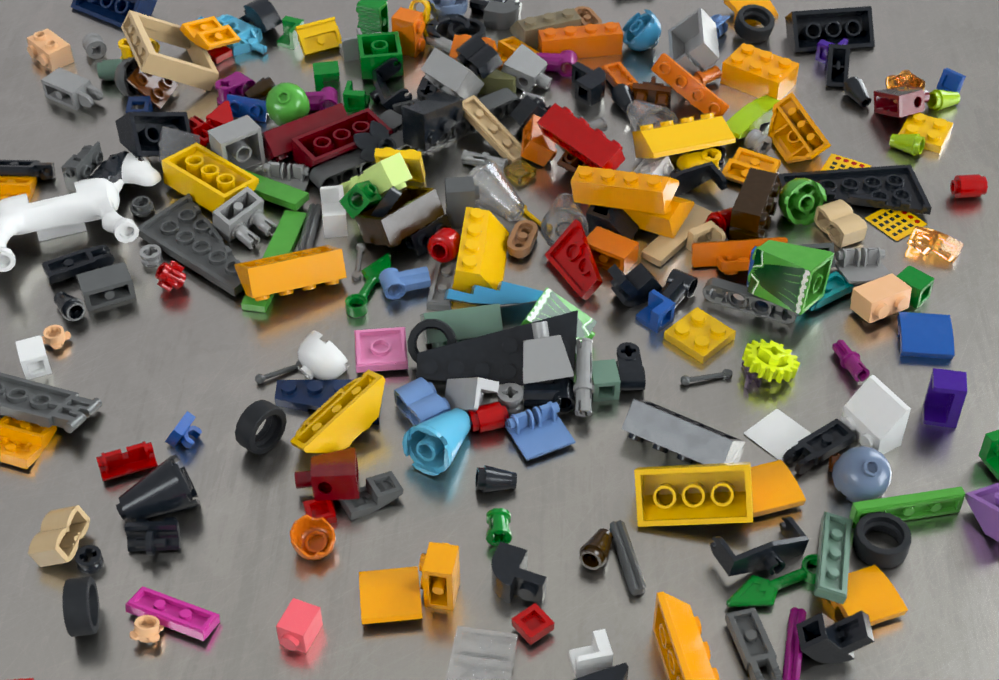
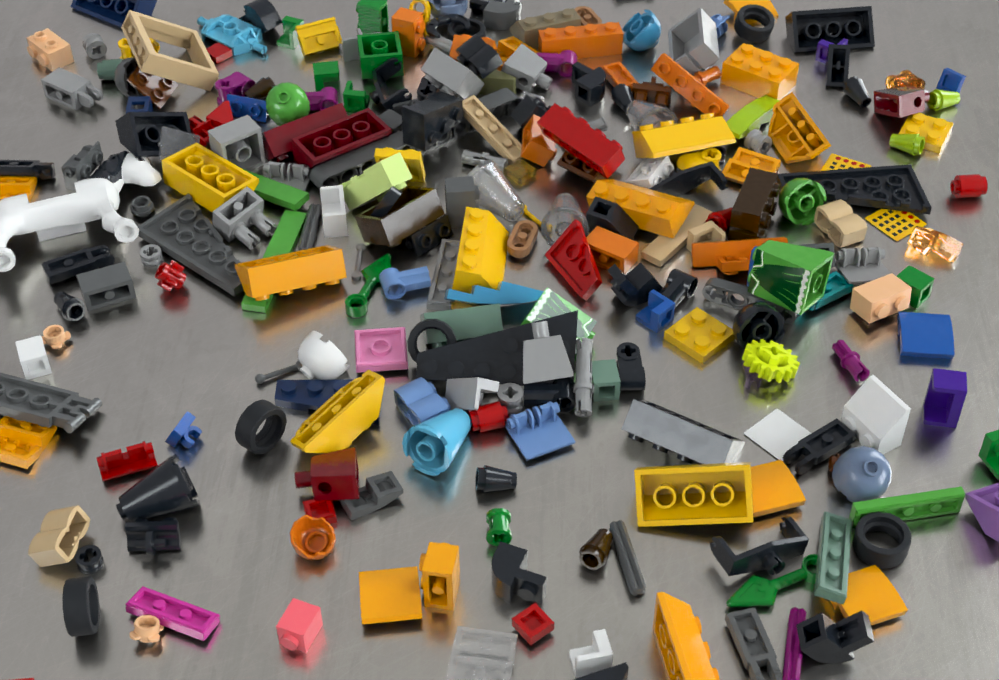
(209, 33): light orange slope -> none
(353, 200): green brick -> none
(376, 138): black plate -> none
(444, 245): red head -> none
(623, 189): light orange slope -> none
(726, 374): dark grey hinge -> none
(758, 322): none -> black cylinder

